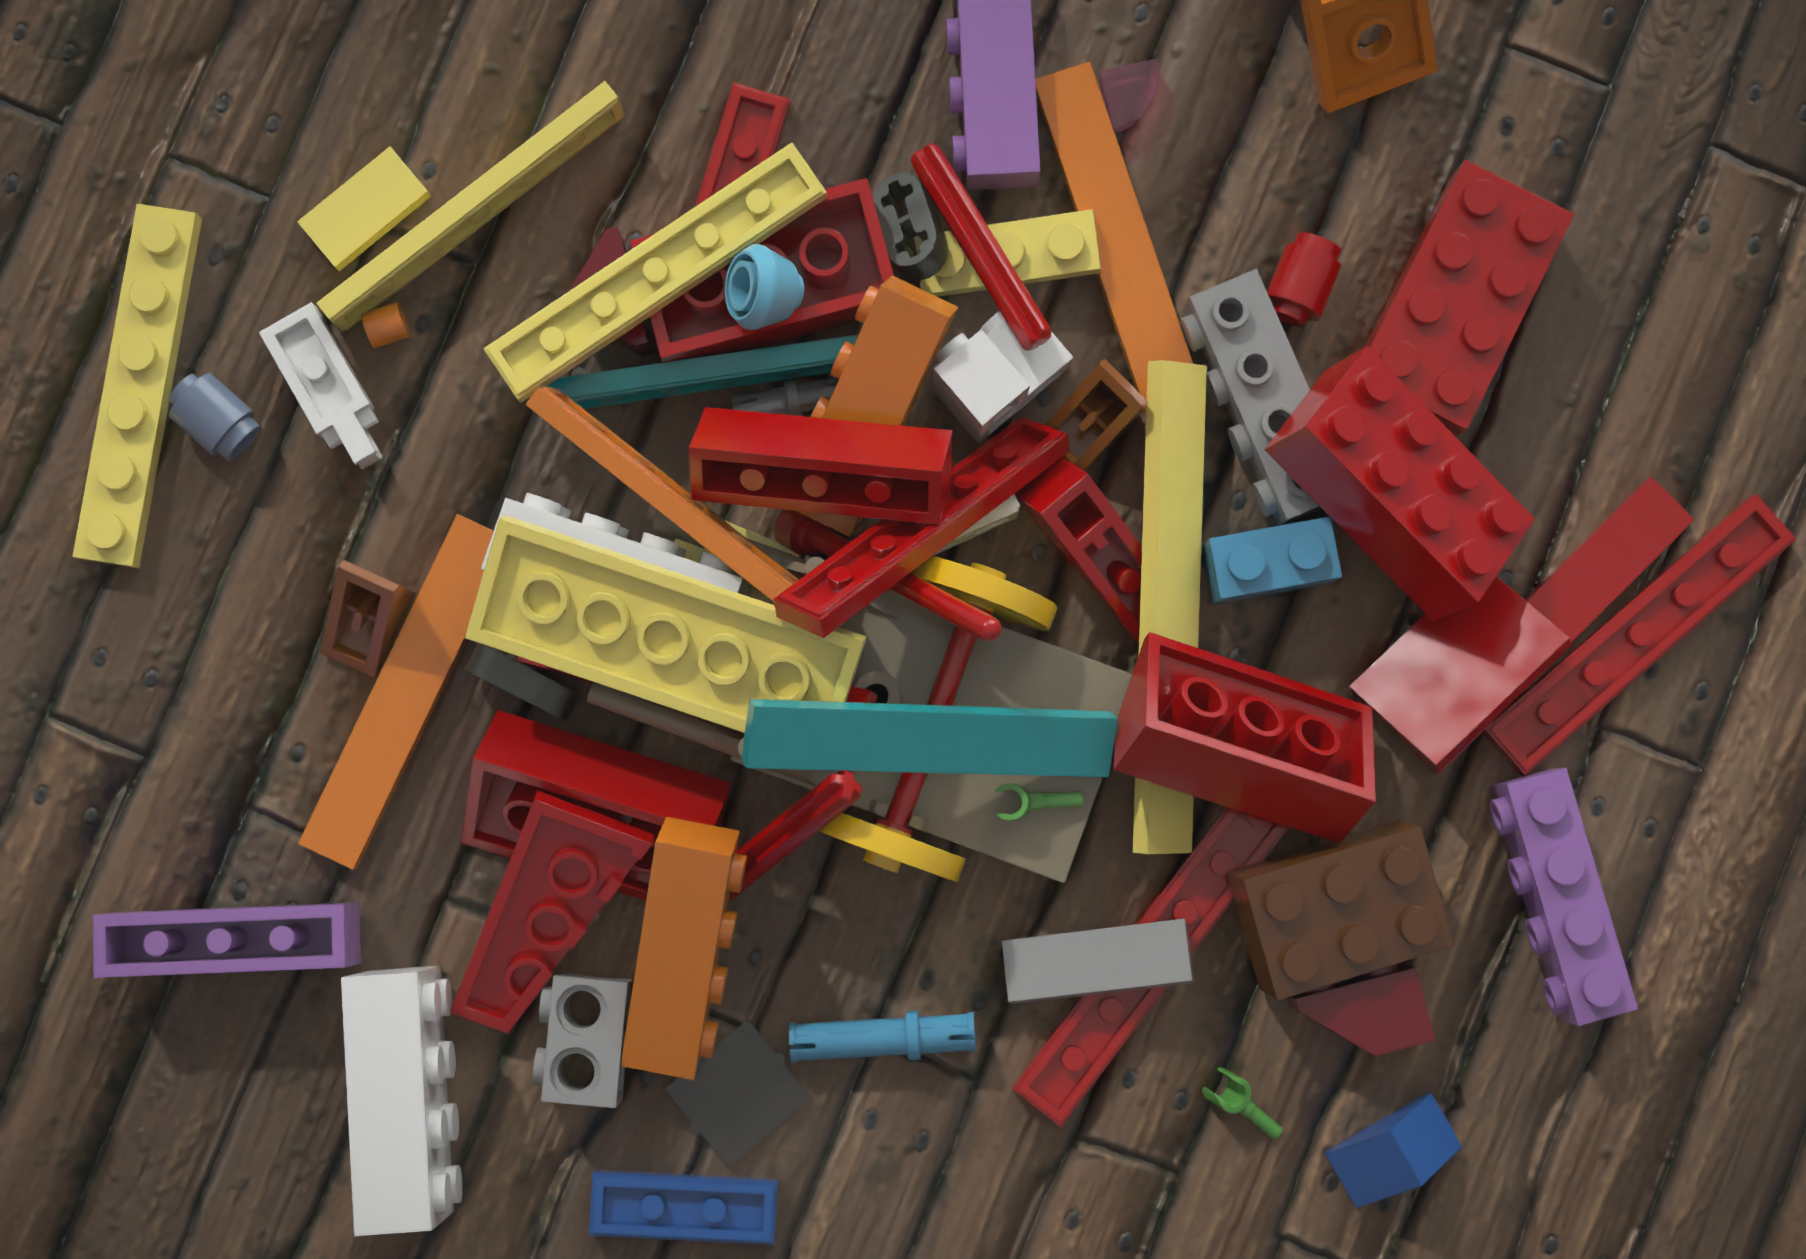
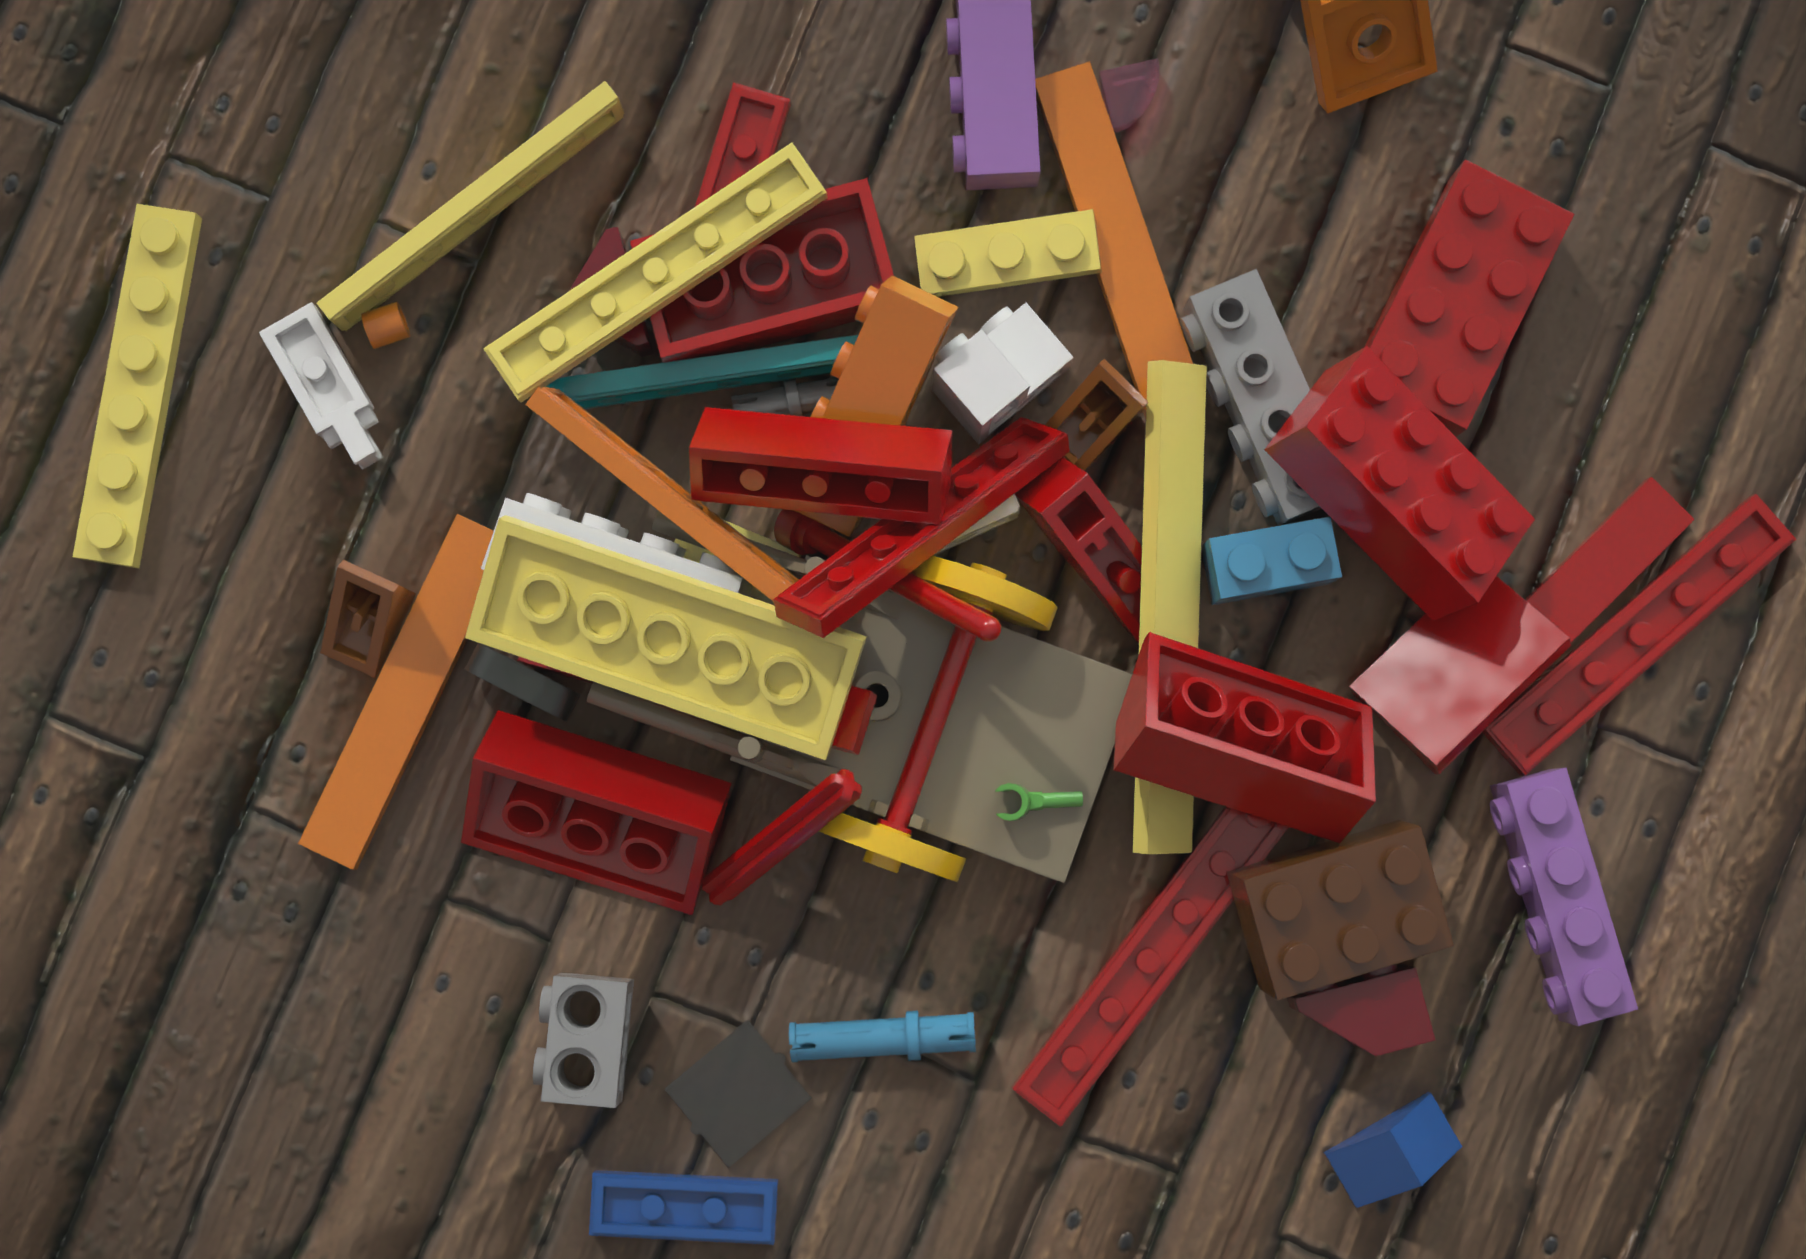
(213, 416): sand blue brick -> none
(226, 940): medium lavender brick -> none
(364, 208): light yellow tile -> none
(400, 1099): white brick -> none
(551, 891): red wing -> none
(681, 947): orange brick -> none
(762, 288): medium azure cone -> none
(920, 222): pearl dark grey beam -> none
(927, 738): teal tile -> none
(981, 247): red axle -> none
(1098, 961): light grey tile -> none
(1238, 1099): bright green hand -> none
(1304, 279): red brick -> none

